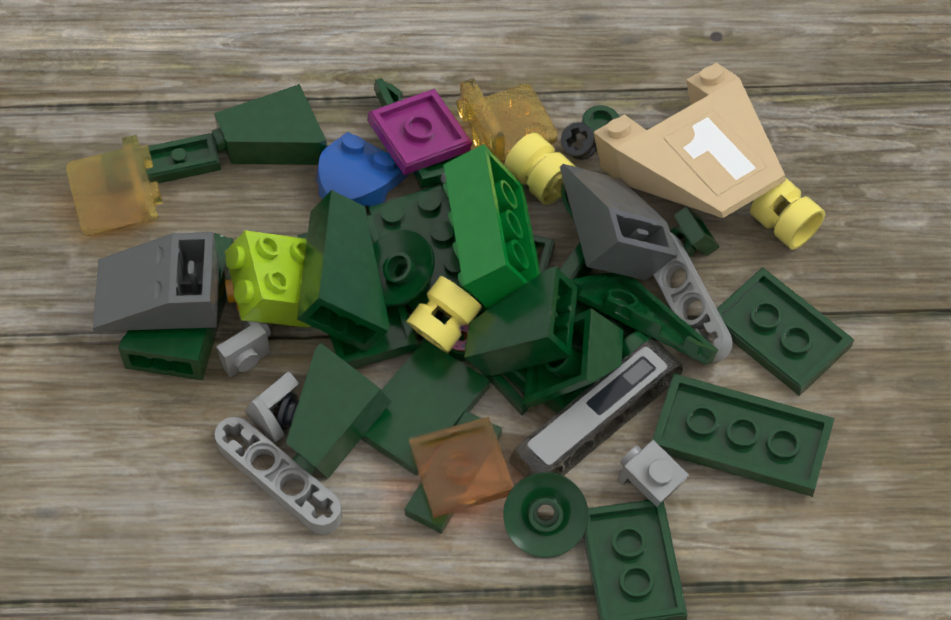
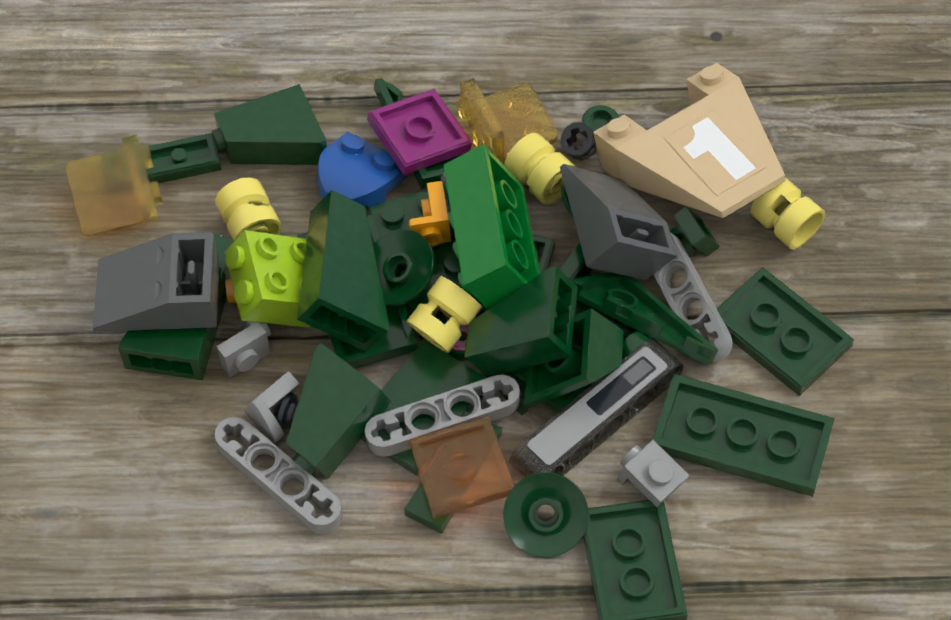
(247, 207): none -> light yellow wheel
(435, 220): none -> light orange bracket
(440, 409): none -> light grey beam

